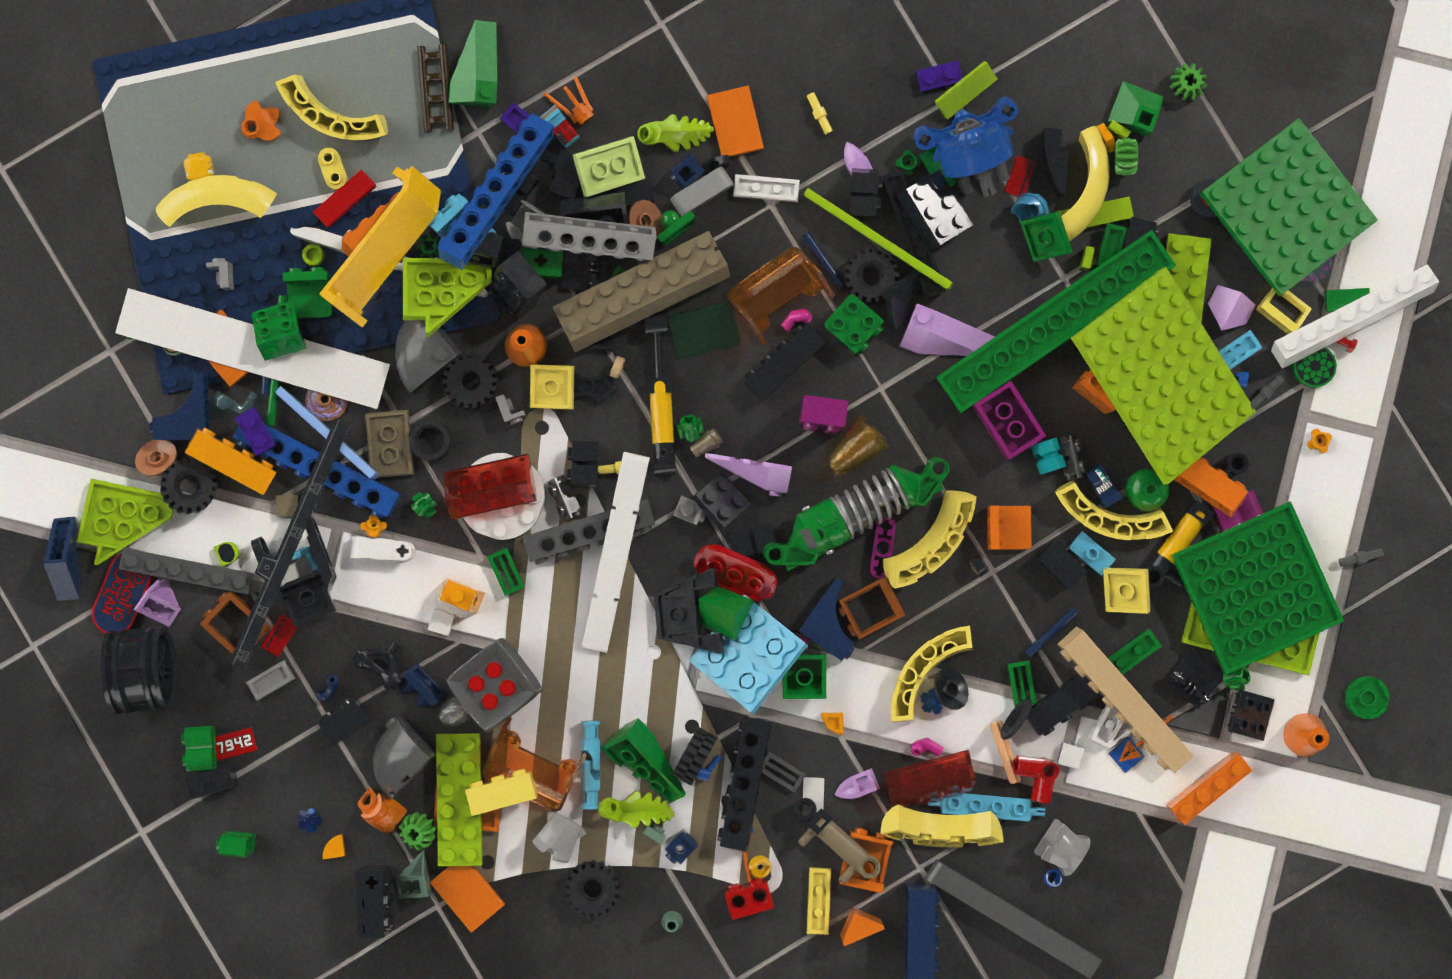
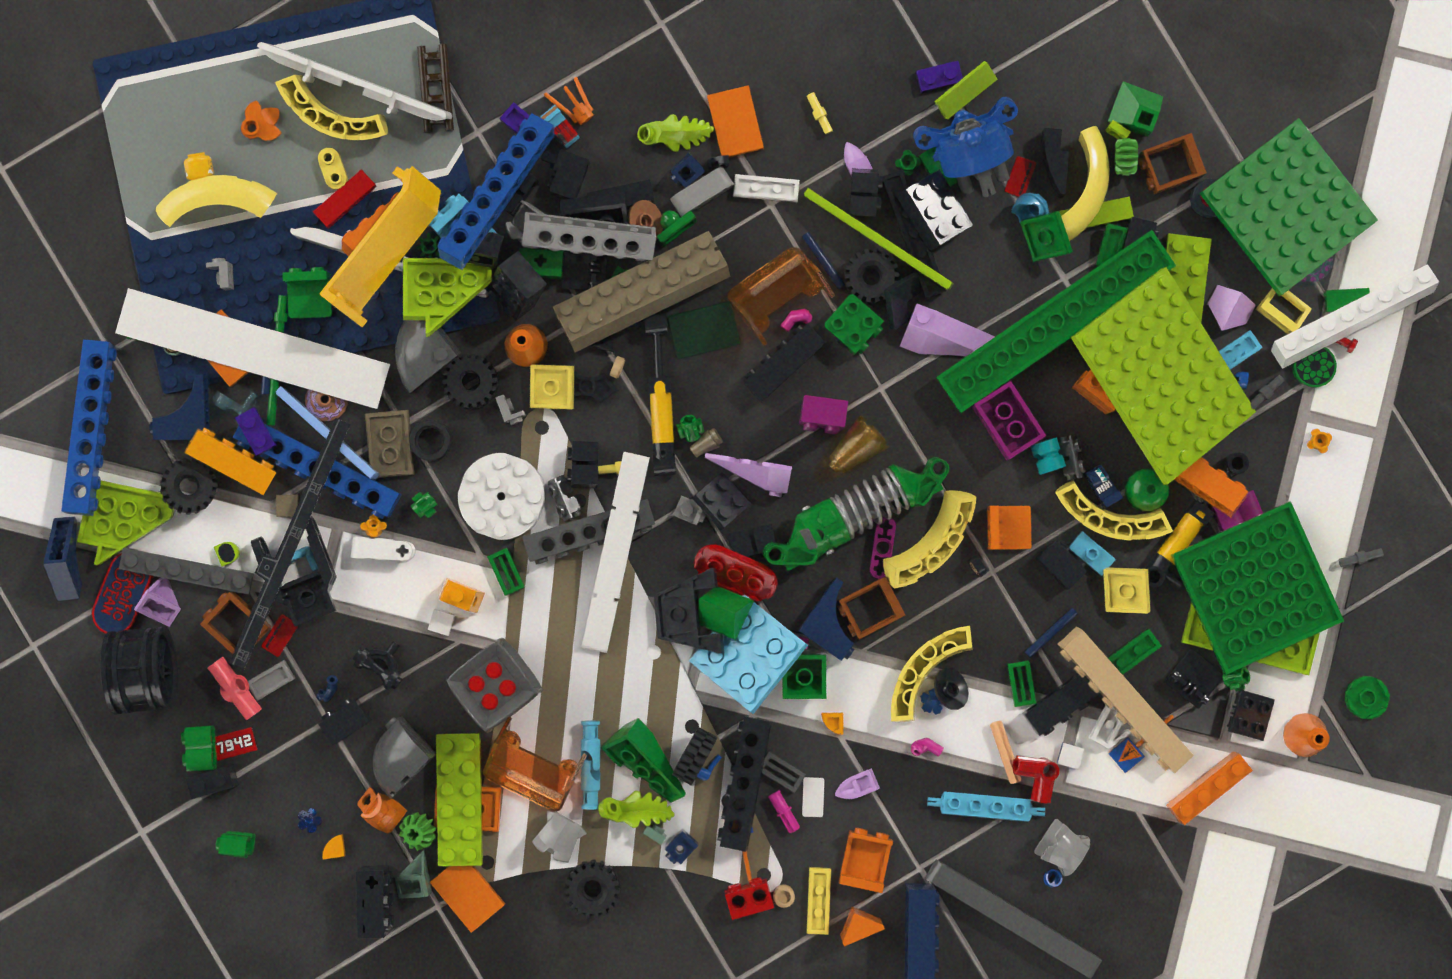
(82, 417): none -> blue brick
(155, 457): nougat dish -> none
(234, 688): none -> coral piece
(277, 331): green bracket -> none
(313, 255): lime tile -> none
(314, 69): none -> white piece
(418, 680): dark blue tile -> none
(453, 713): clear head -> none
(476, 70): green wedge -> none
(489, 486): clear red slope -> none
(501, 792): light yellow brick -> none
(608, 166): yellowish green plate -> none
(674, 917): sand green cone -> none
(760, 866): yellow tile -> none
(783, 896): none -> tan tile
(784, 811): none -> dark pink axle
(821, 825): dark tan piece -> none
(930, 779): clear red slope -> none
(941, 830): light yellow brick -> none
(1016, 719): black wheel -> none
(1086, 259): lime tile -> none
(1108, 137): light orange tile -> none
(1181, 83): bright green gear -> none
(1192, 156): none -> dark orange window

